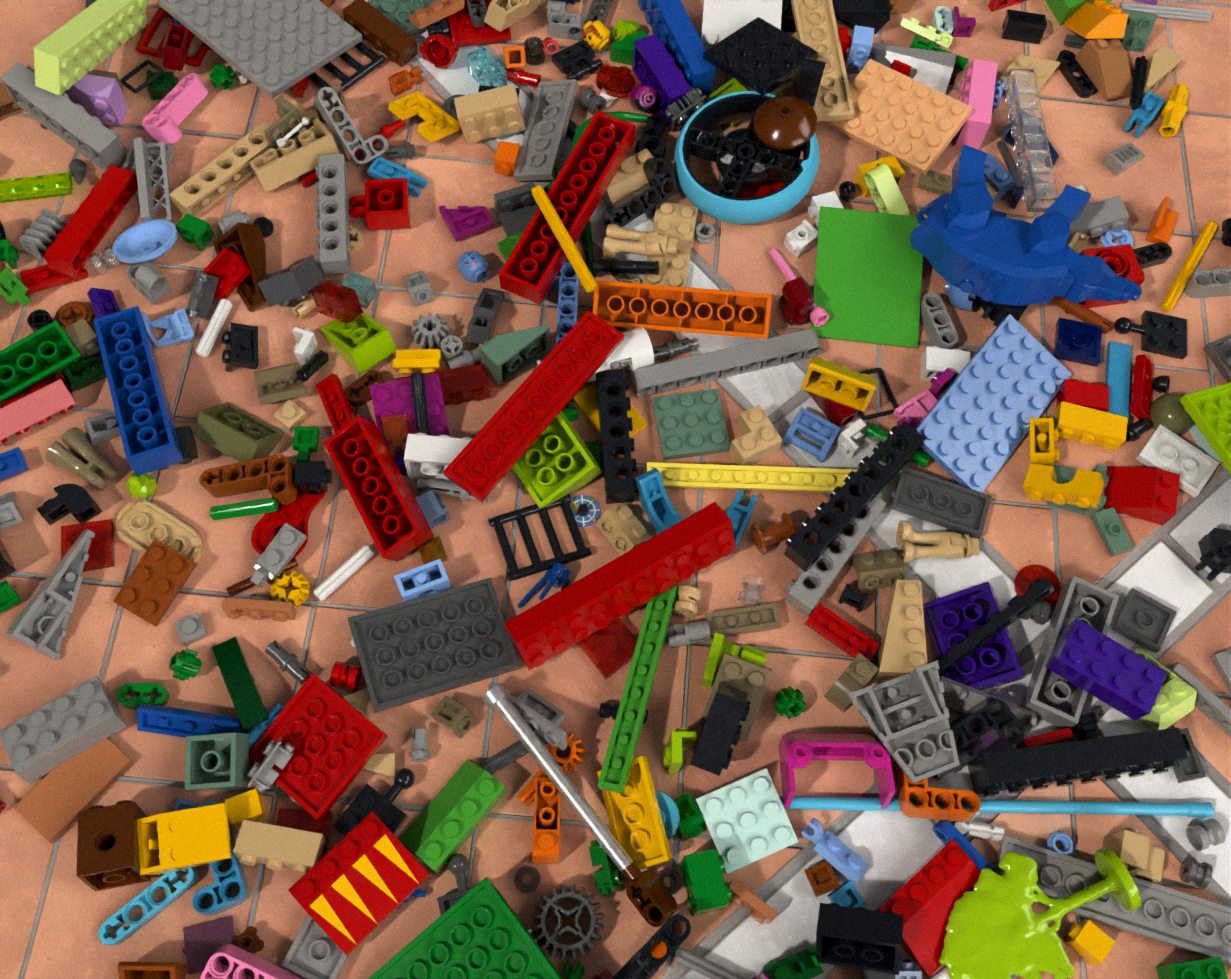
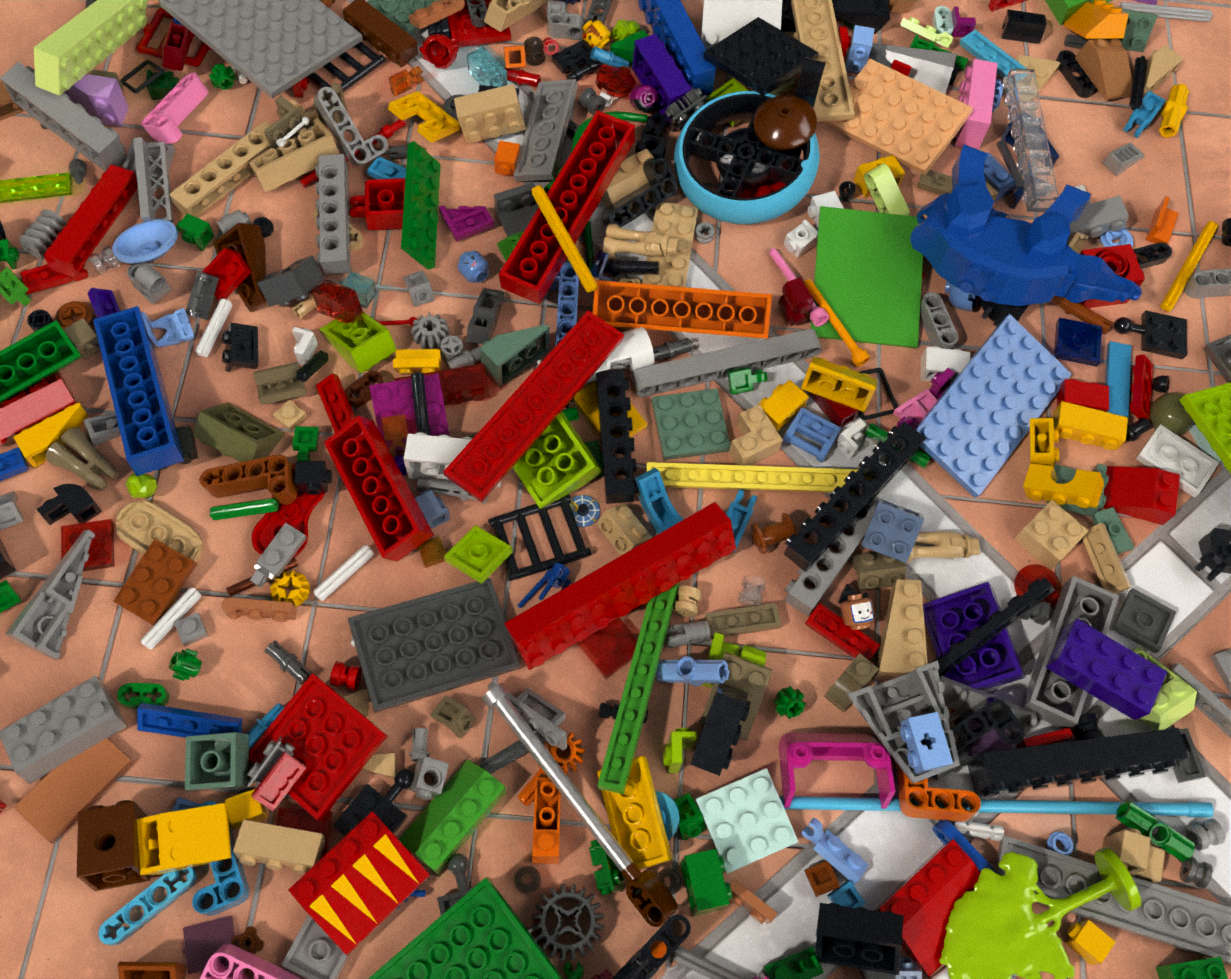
(36, 440): none -> yellow slope
(81, 380): dark green slope -> none
(167, 621): none -> white axle
(240, 683): dark green slope -> none
(278, 781): none -> plate
(398, 322): none -> red hinge
(421, 206): none -> green plate
(422, 581): light blue brick -> none
(436, 769): none -> light grey brick
(478, 554): none -> lime plate
(597, 271): none -> dark blue bracket
(608, 58): none -> dark azure axle
(692, 671): none -> light blue piece
(743, 379): none -> green plate
(784, 404): none -> yellow hinge
(857, 612): none -> head
(858, 355): none -> light orange piece
(893, 530): none -> sand blue bracket
(928, 729): none -> light blue brick
(941, 502): dark grey plate -> none
(986, 50): none -> medium azure plate
(1051, 535): none -> tan brick
(1105, 559): none -> tan plate
(1165, 838): none -> green piece

